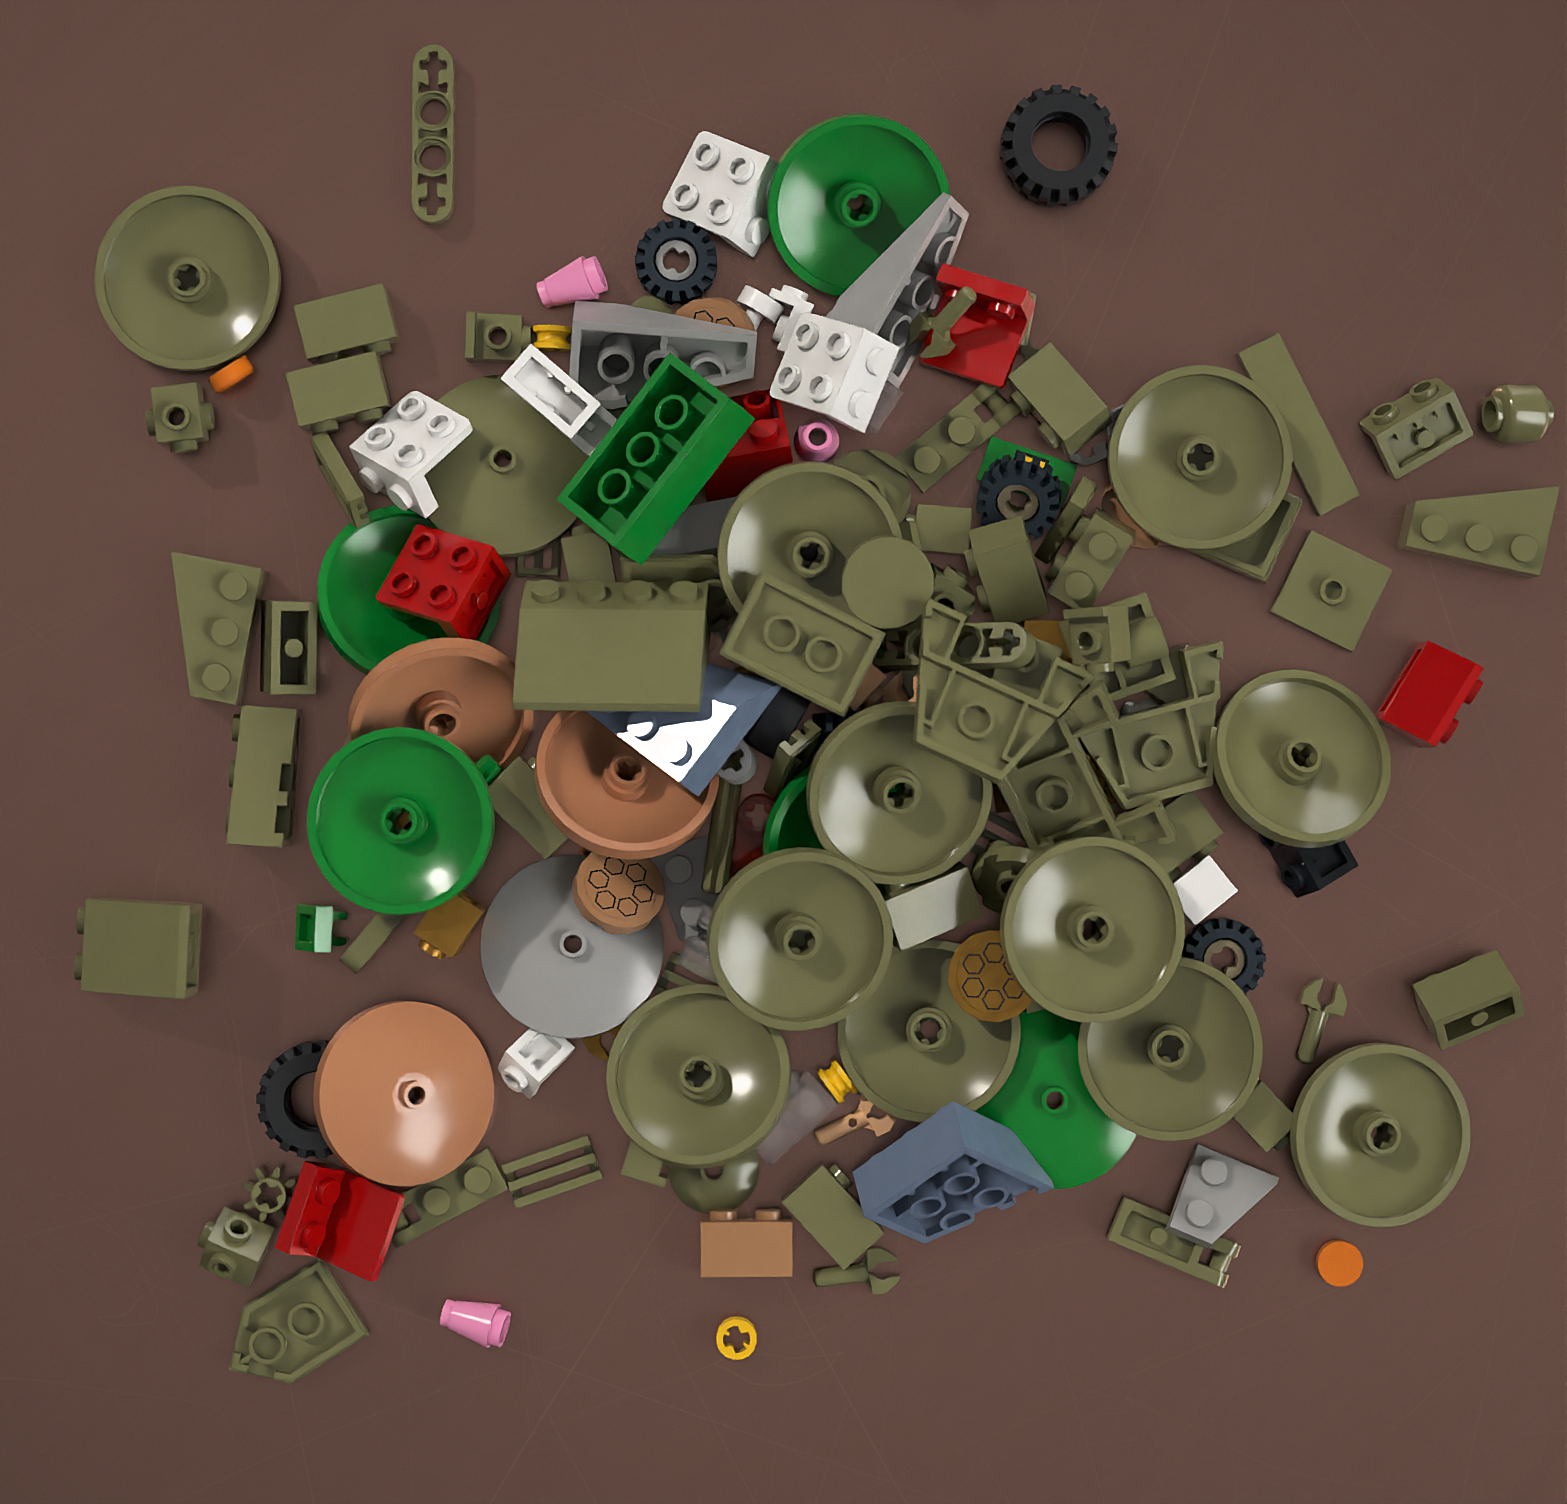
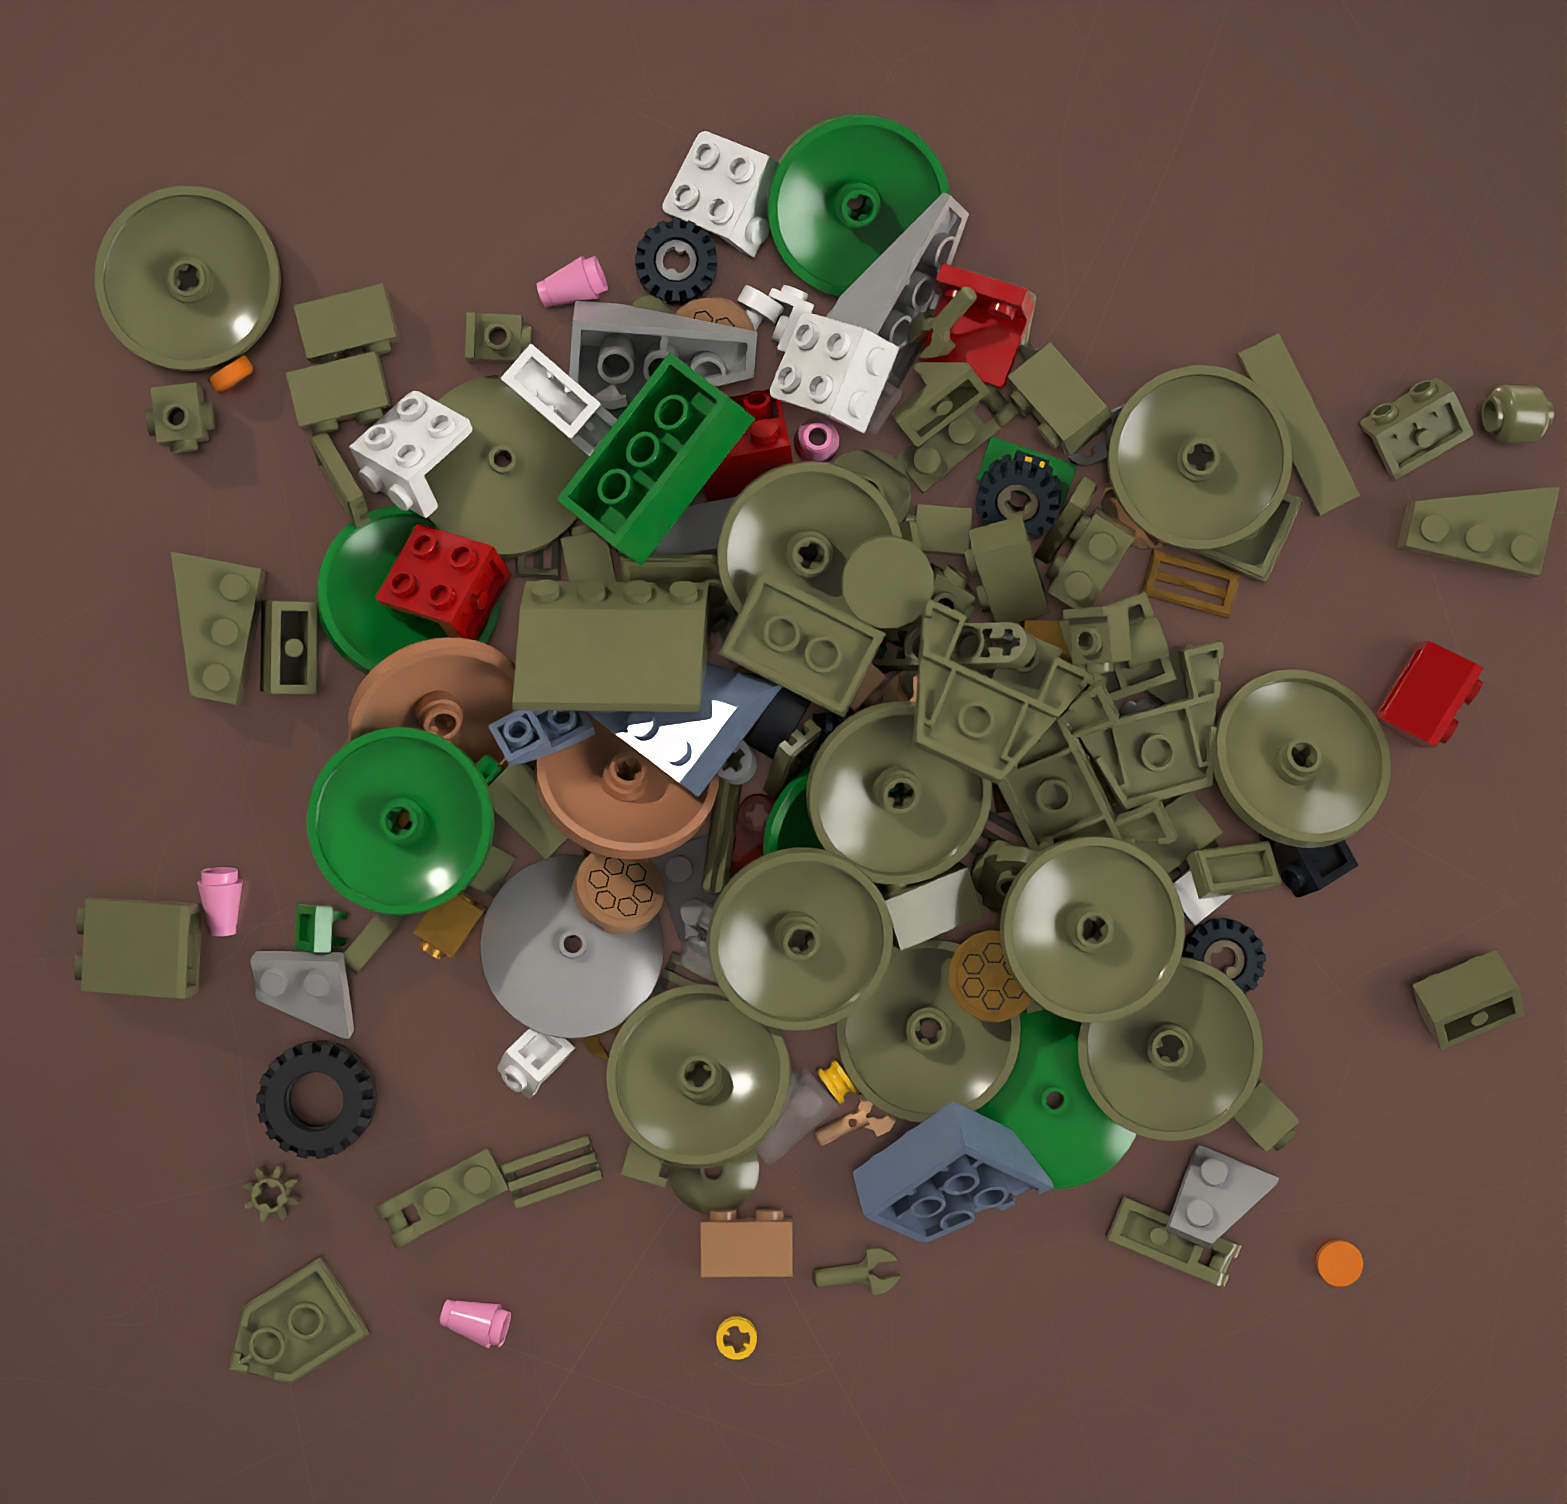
(220, 898): none -> bright pink cone
(234, 1246): olive brick -> none
(264, 776): olive wedge -> none
(306, 986): none -> light grey wing
(340, 1219): red bracket -> none
(366, 1086): nougat dish -> none
(433, 135): olive beam -> none
(493, 871): none -> olive tile
(538, 733): none -> sand blue slope
(552, 338): yellow bush -> none
(832, 1214): olive brick -> none
(947, 394): none -> olive slope
(1082, 115): black tyre -> none
(1154, 574): none -> pearl gold tile
(1233, 869): none -> olive tile
(1317, 1017): olive bar -> none
(1330, 591): olive plate -> none
(1417, 1143): olive dish -> none

